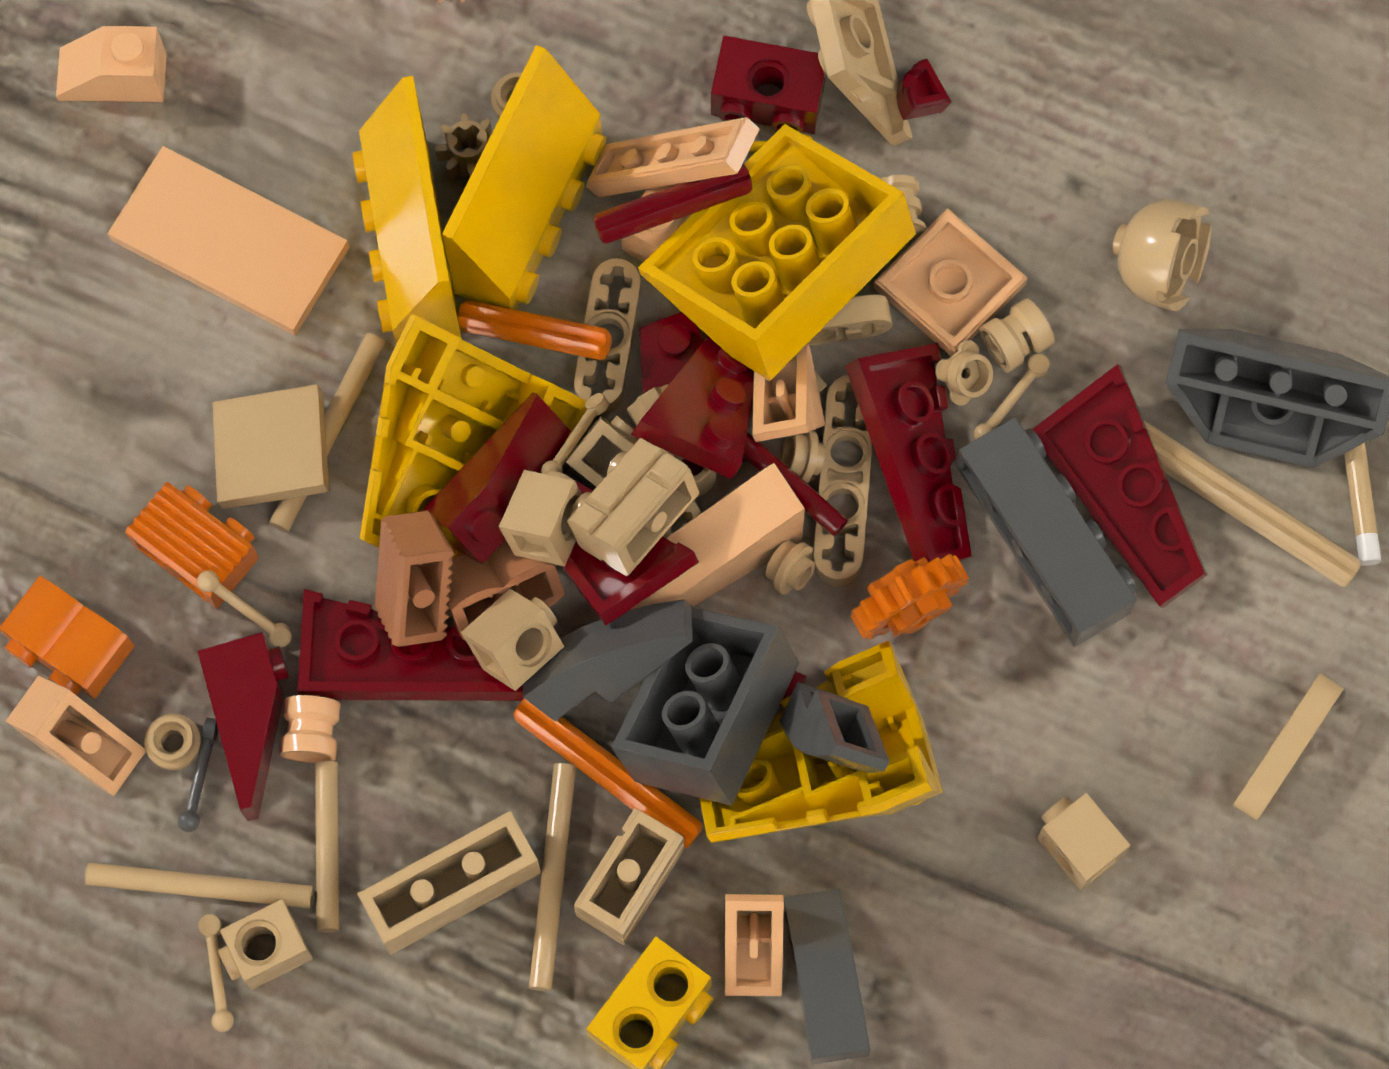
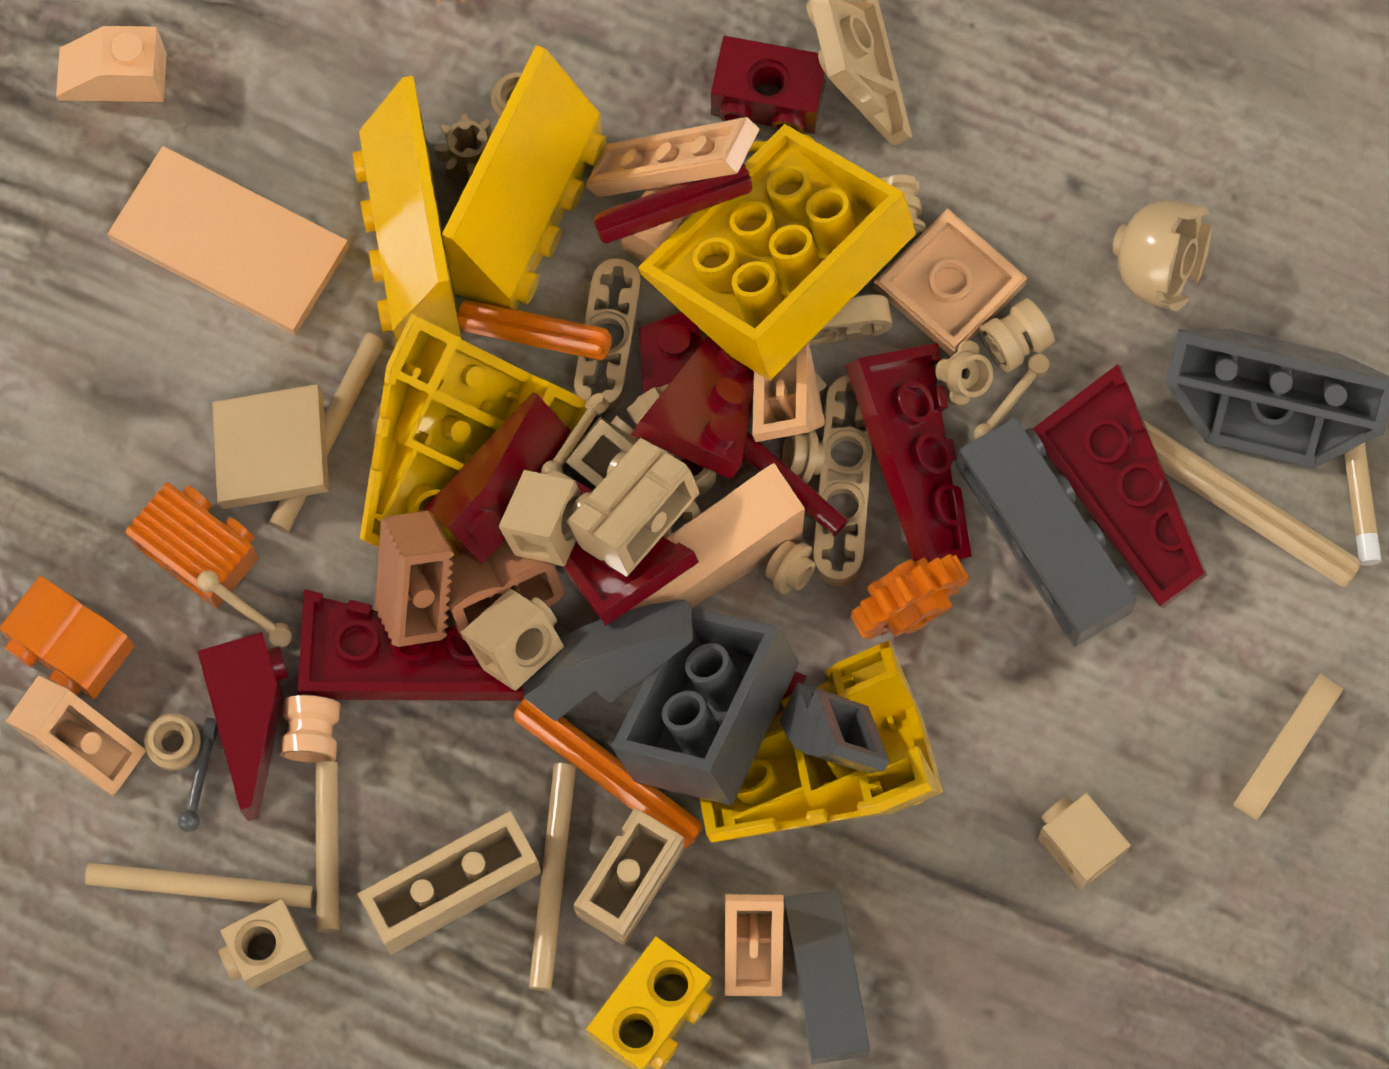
(210, 928): tan hinge -> none
(921, 92): dark red tile -> none

